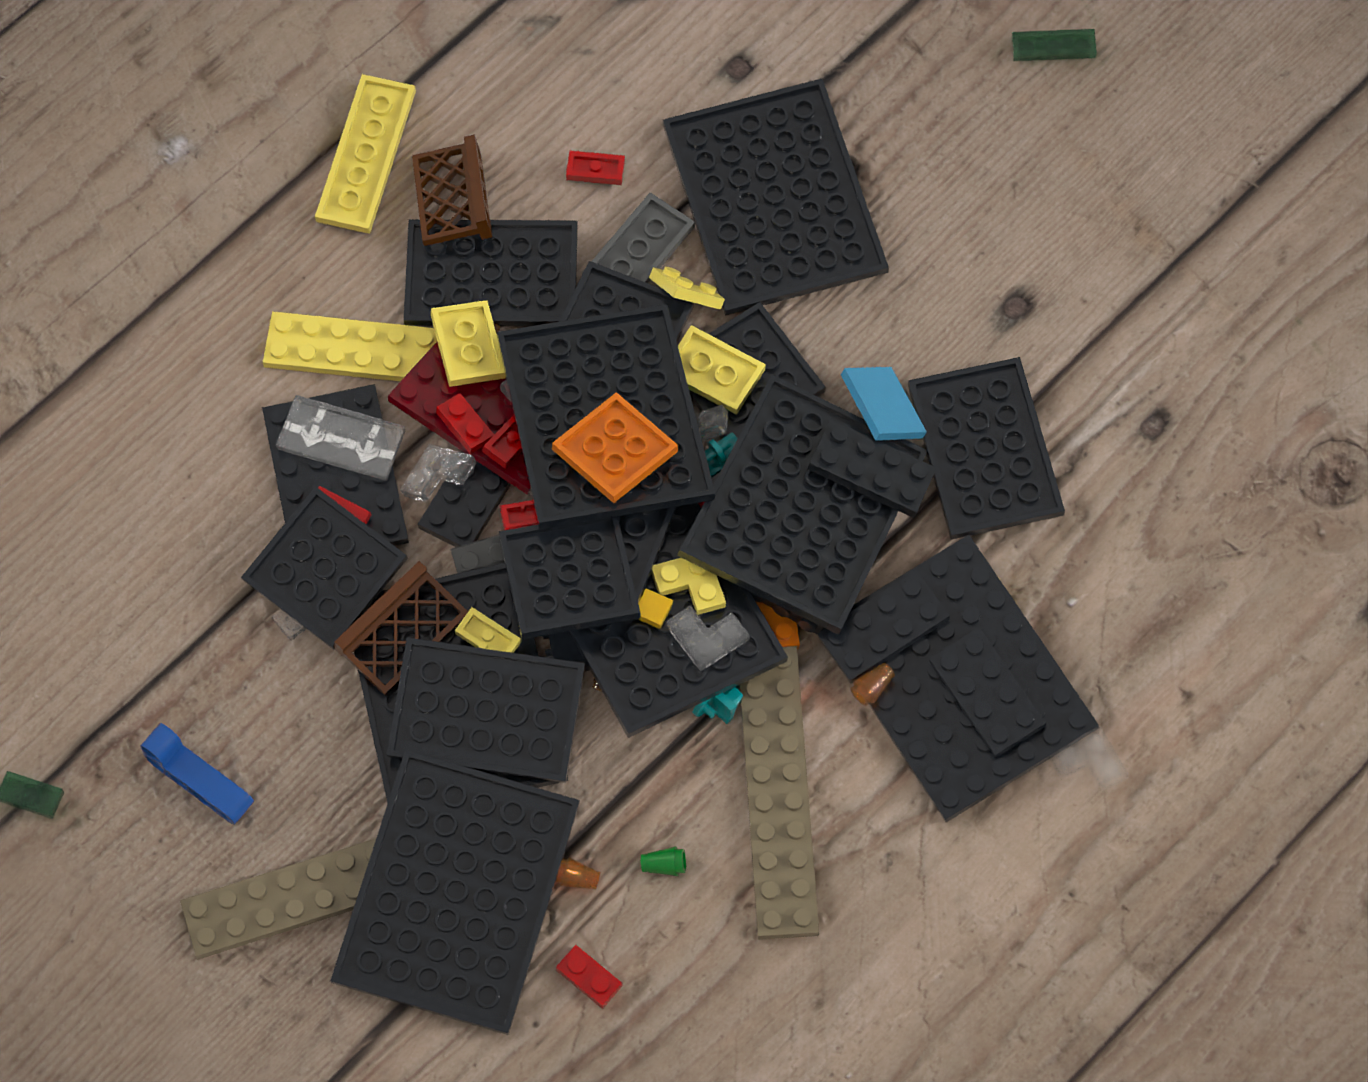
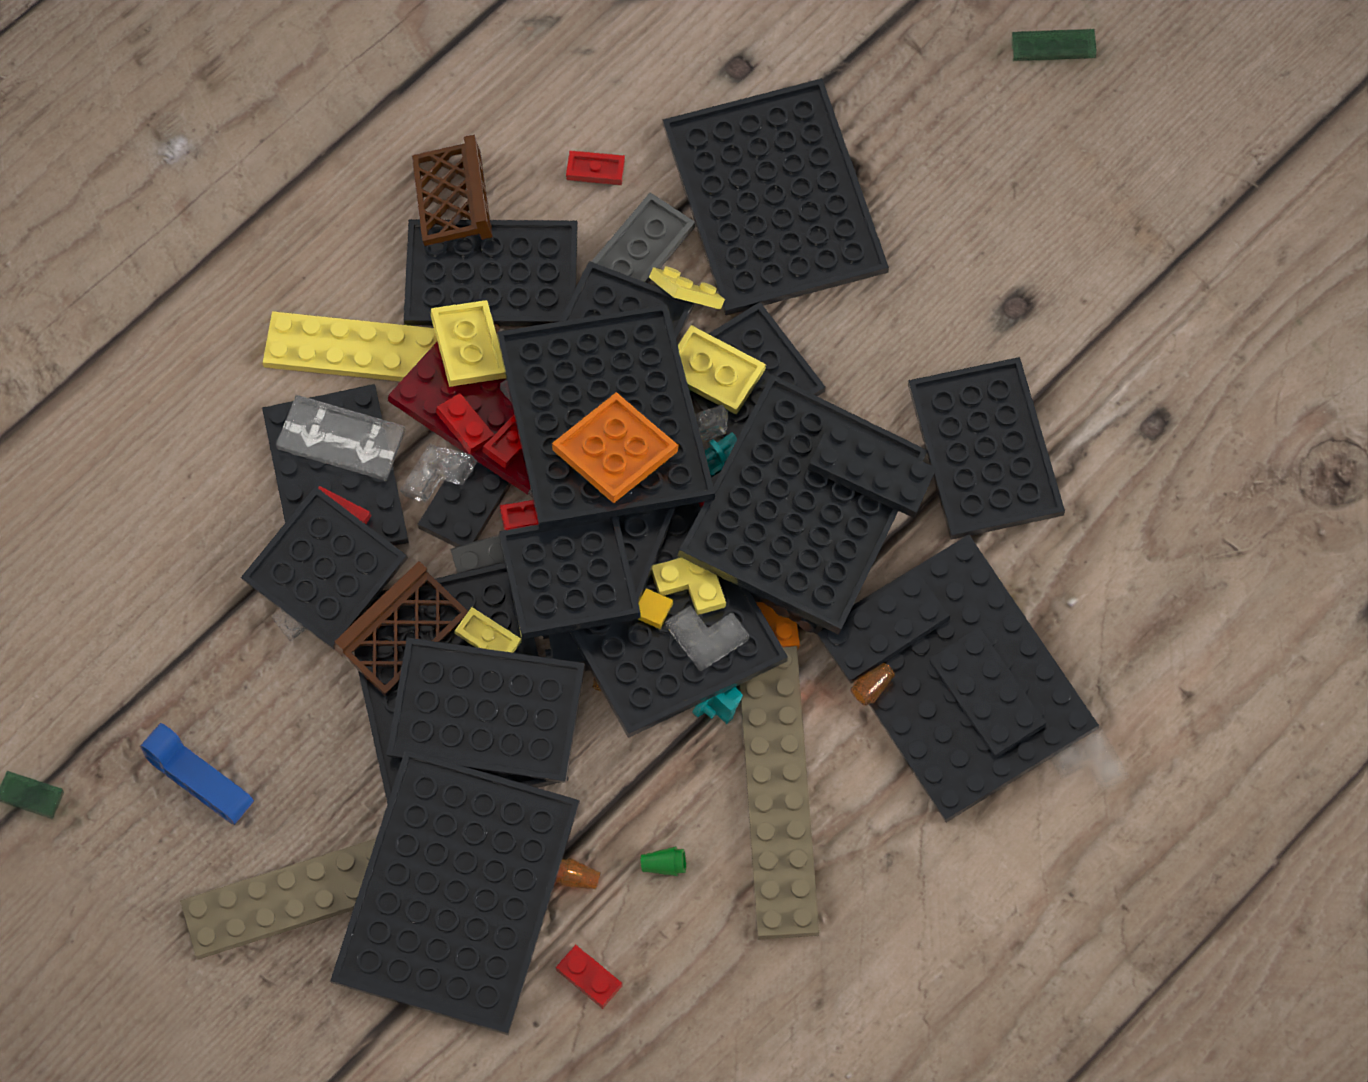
(365, 154): light yellow plate -> none
(883, 403): dark azure tile -> none

